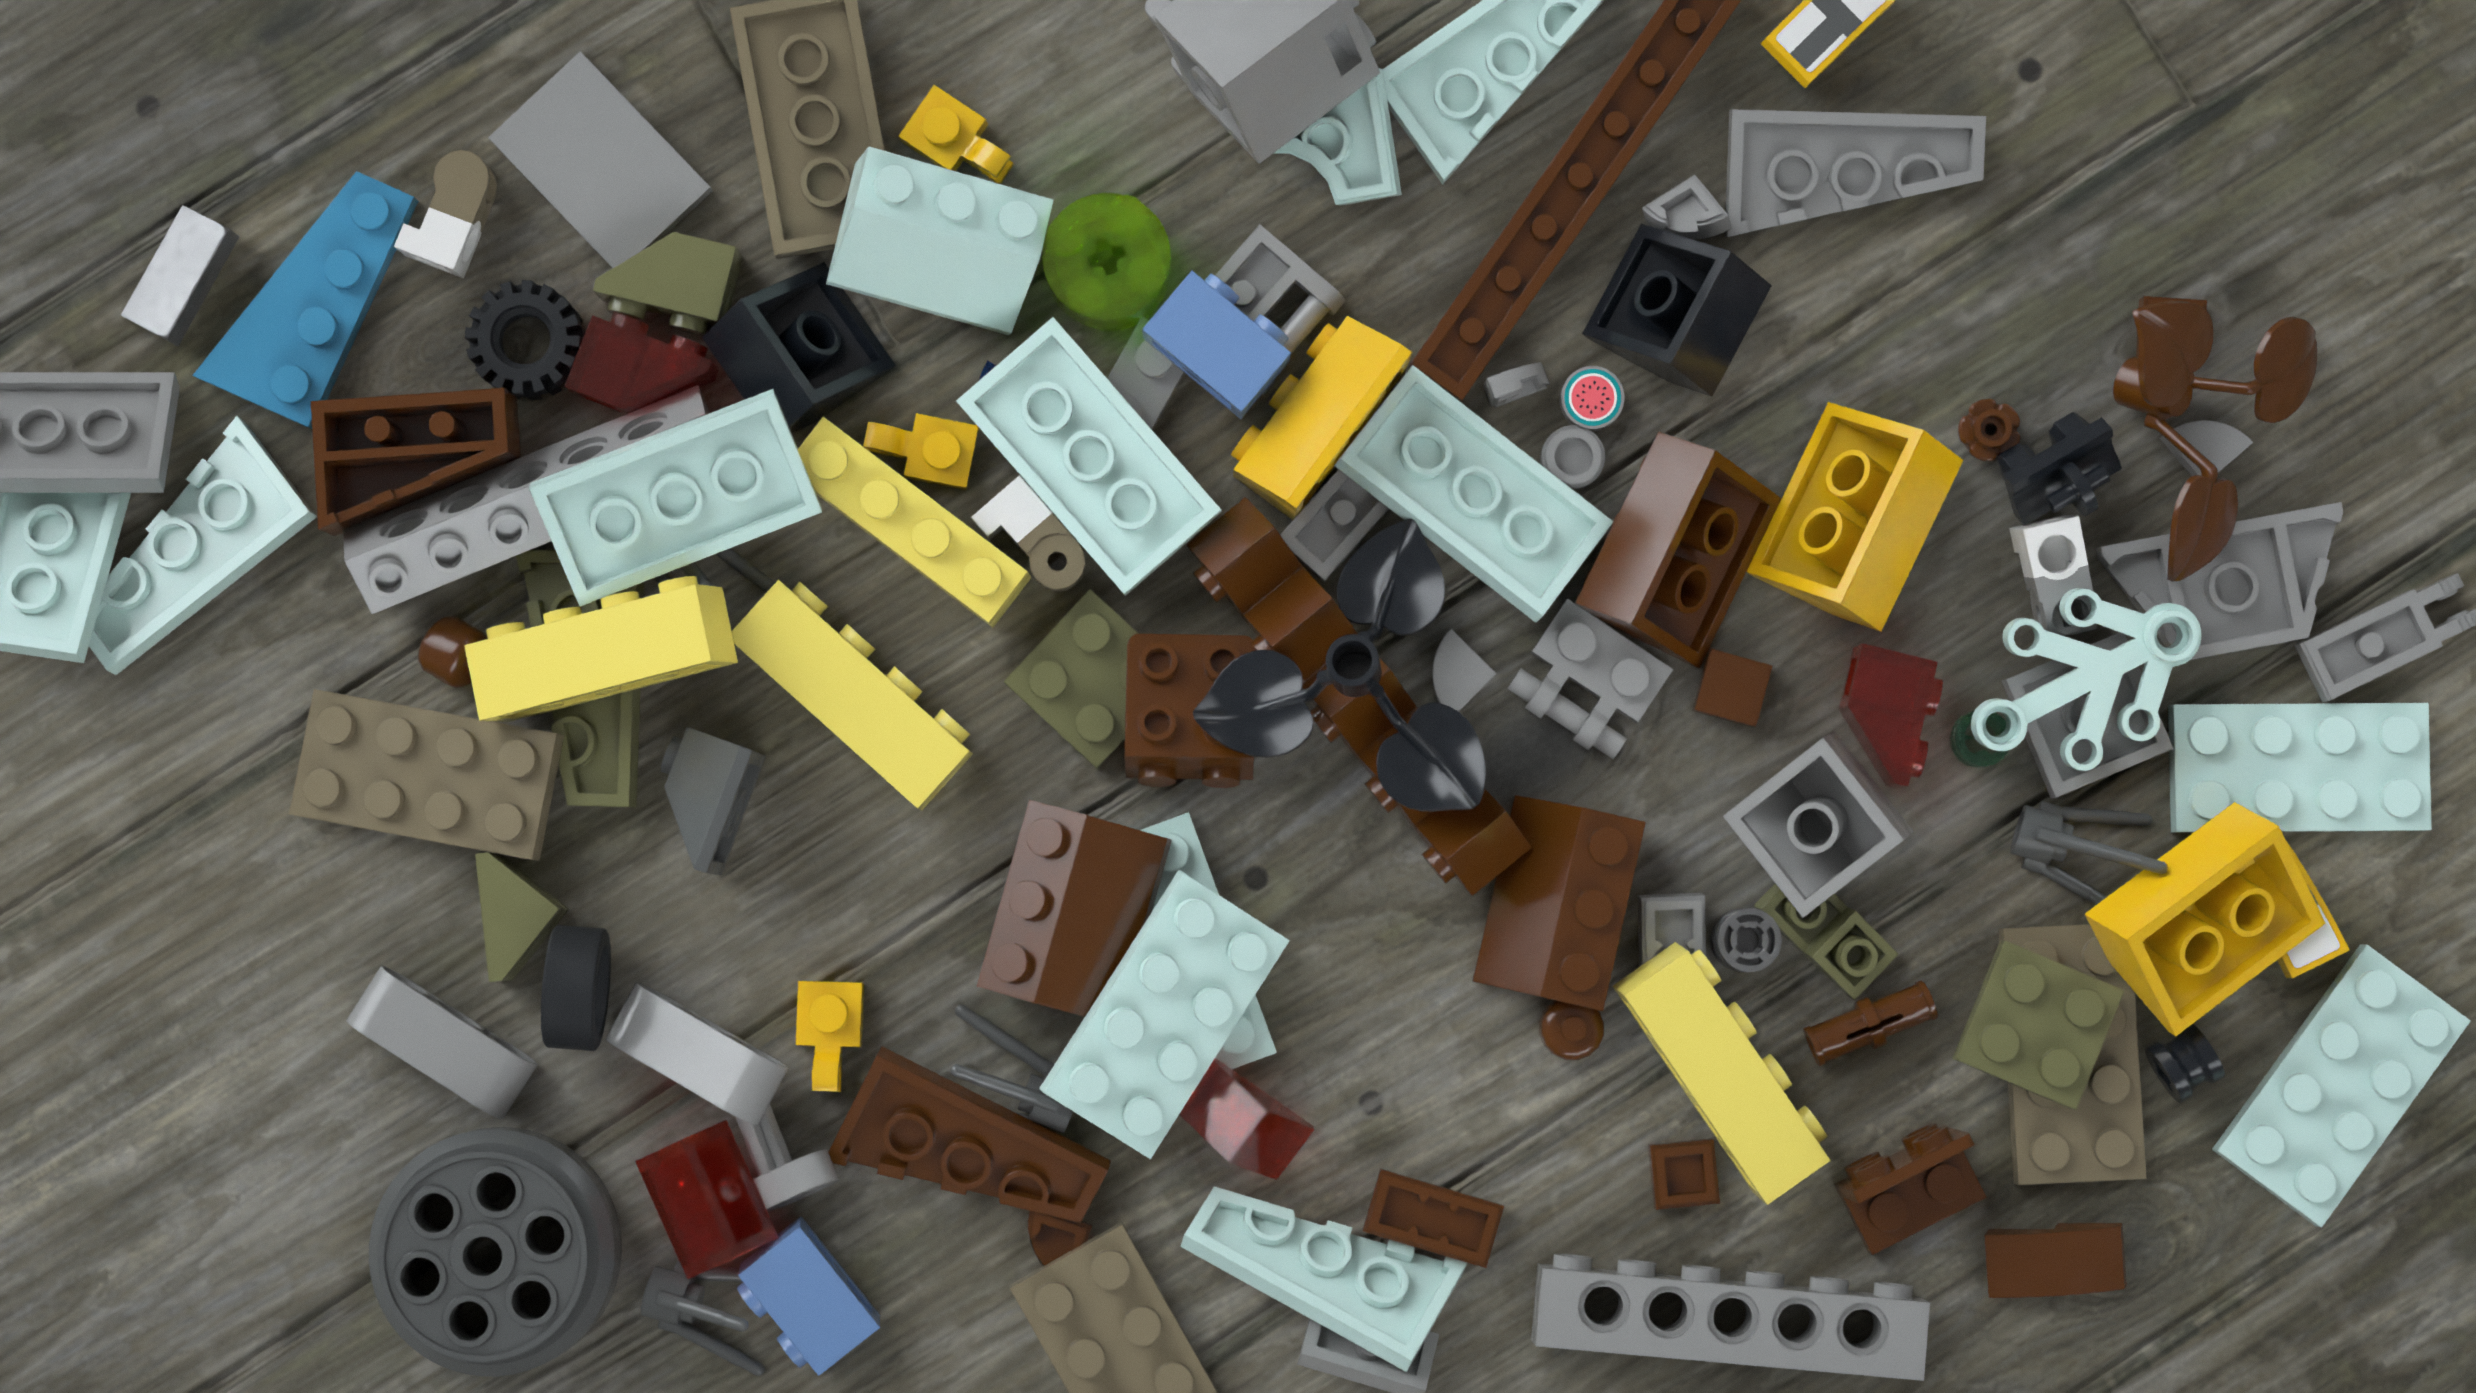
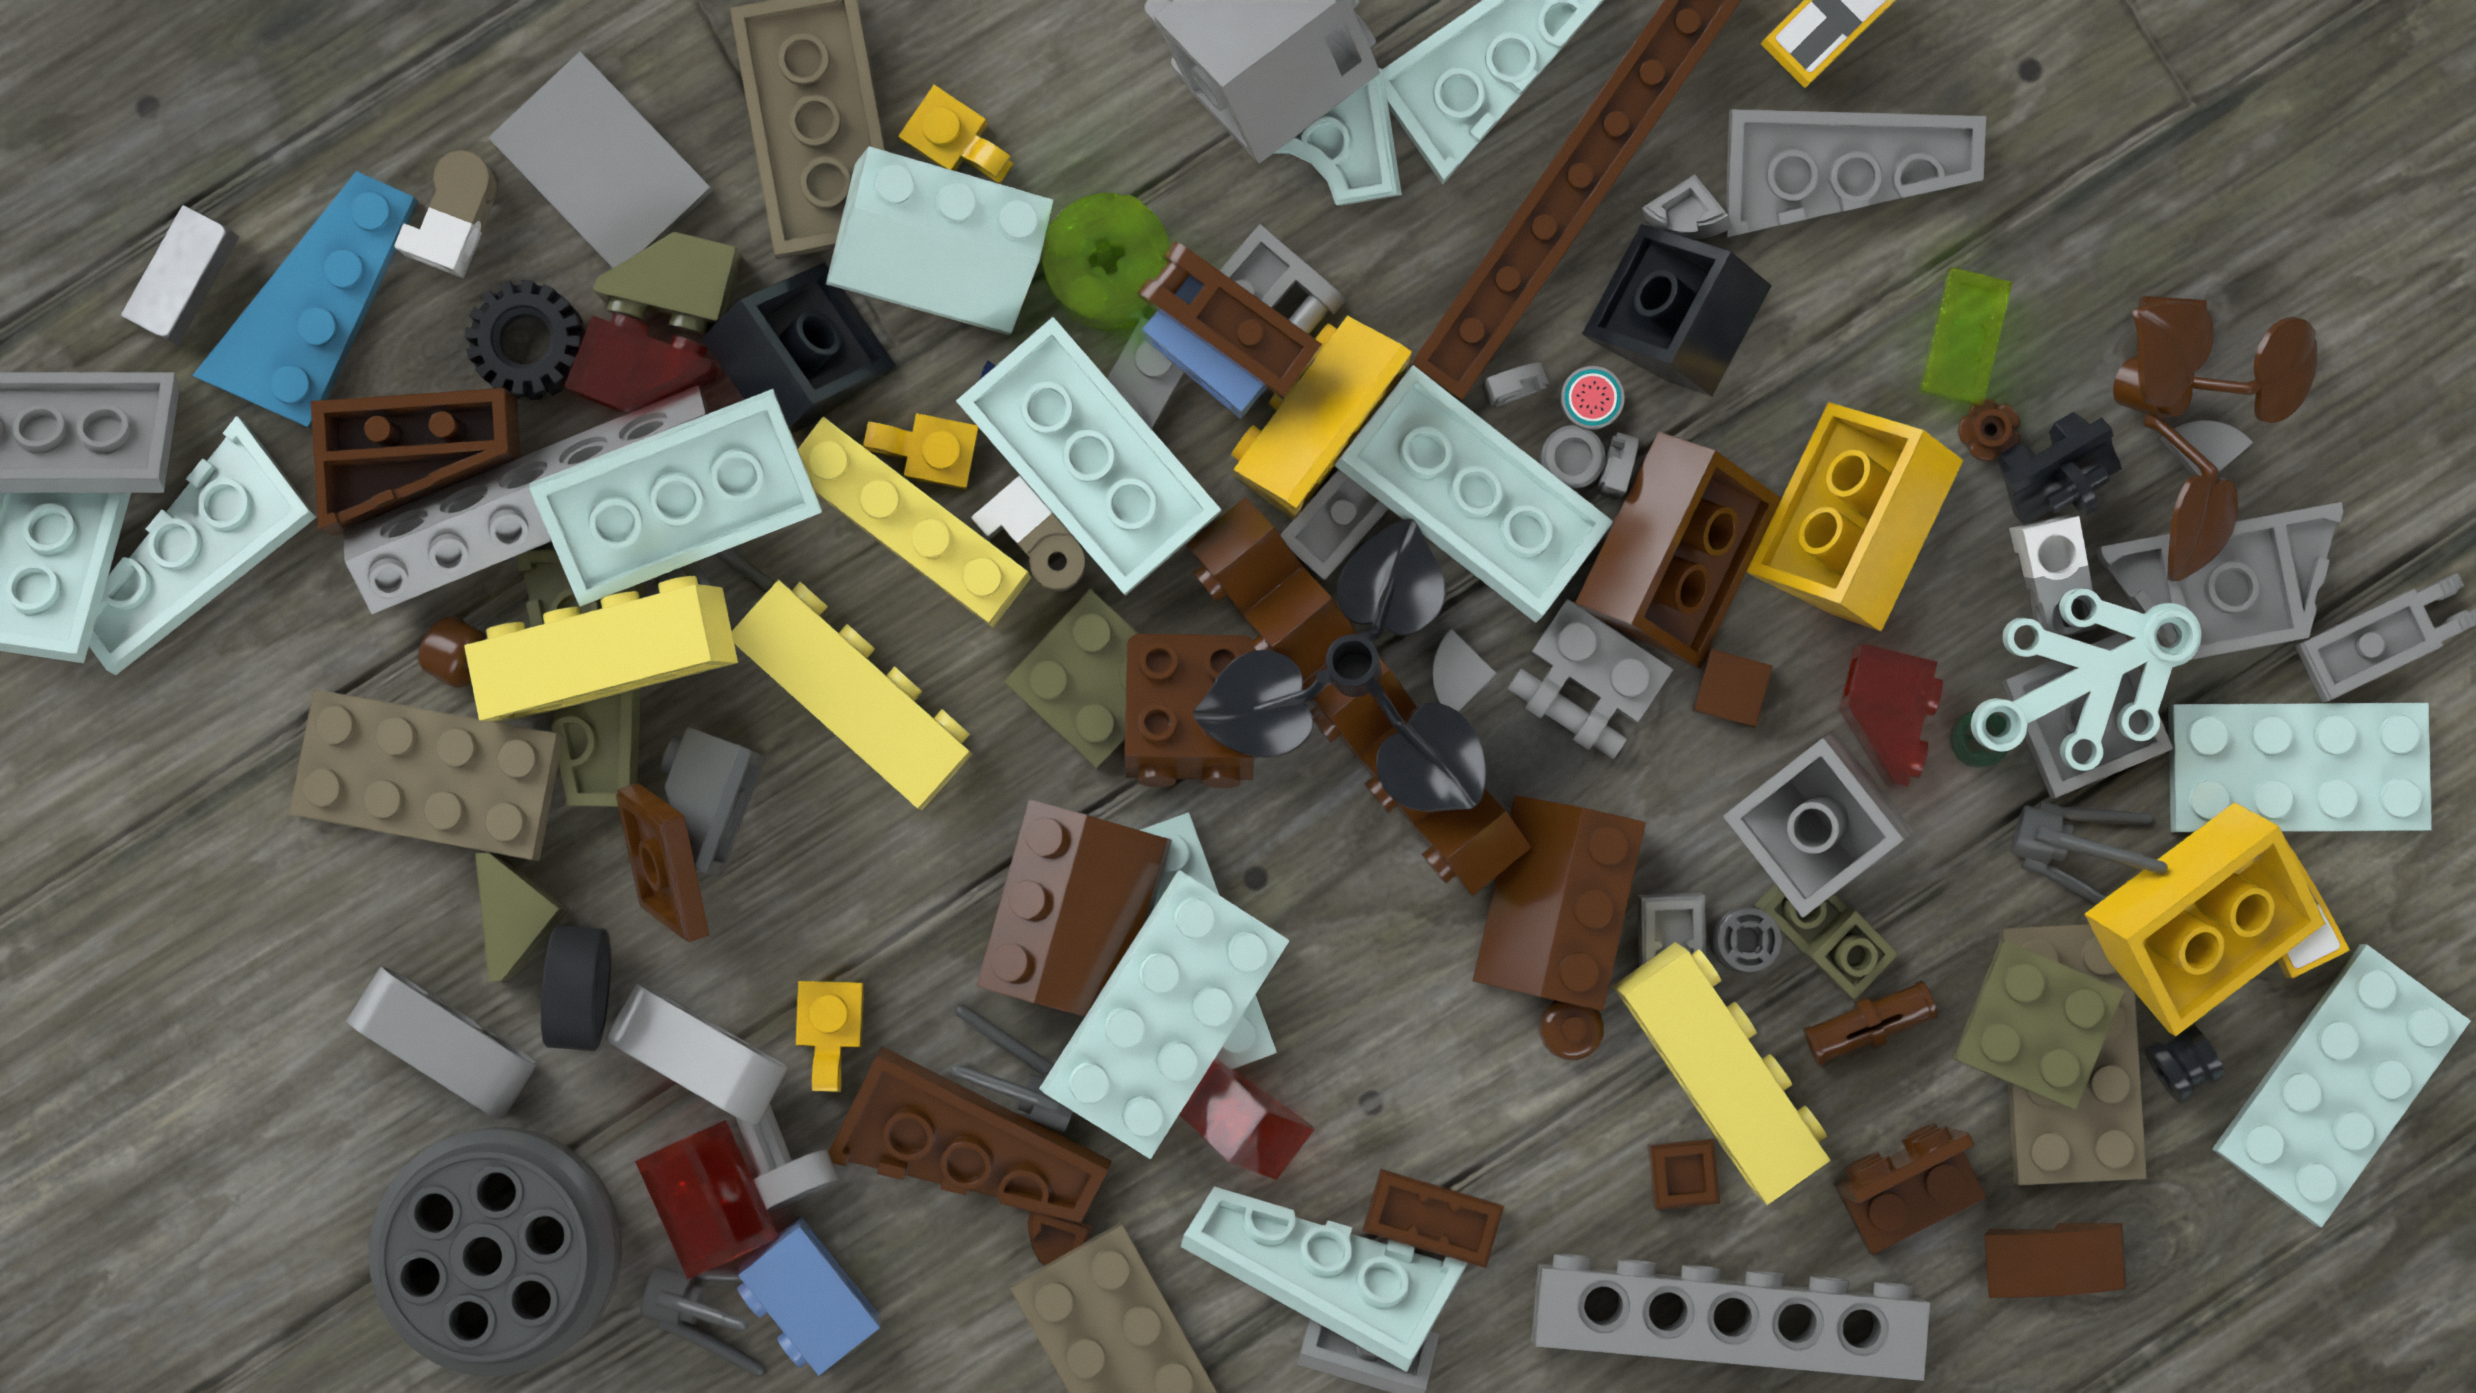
(662, 861): none -> reddish brown tile
(1231, 321): none -> reddish brown plate
(1618, 465): none -> light grey tile
(1965, 336): none -> clear neon green plate

